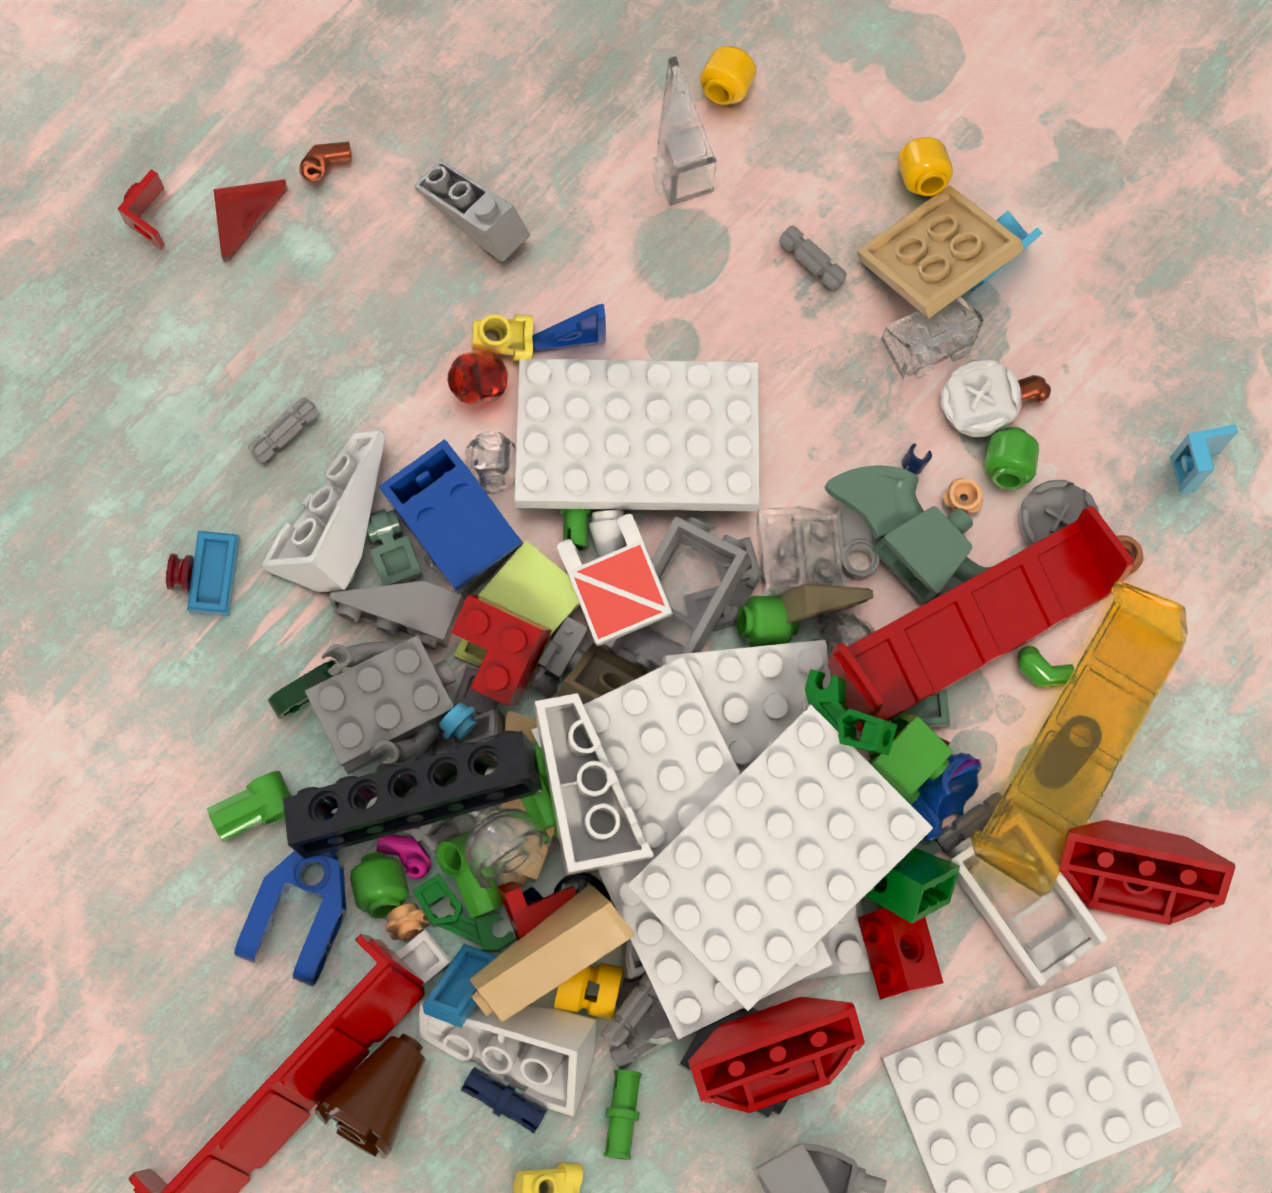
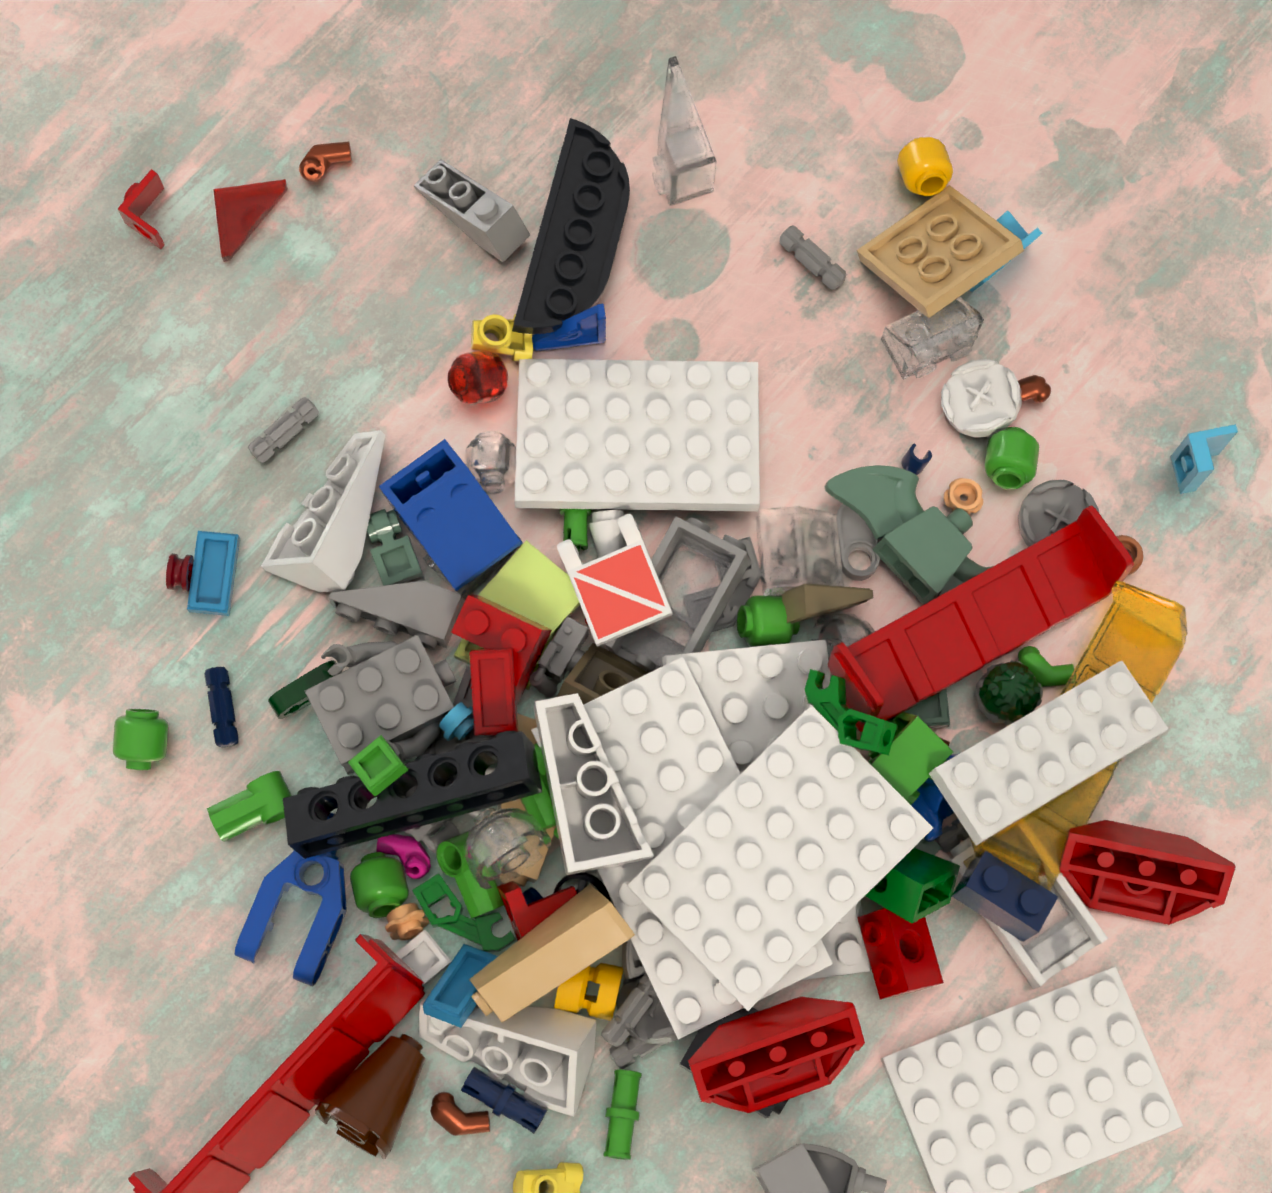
(140, 738): none -> bright green head
(221, 707): none -> dark blue axle
(378, 765): none -> bright green tile
(454, 1120): none -> copper arm
(493, 691): none -> red tile
(575, 233): none -> black plate
(728, 75): yellow head -> none
(1004, 896): none -> dark blue brick
(1008, 692): none -> dark green piece
(1048, 752): none -> white plate

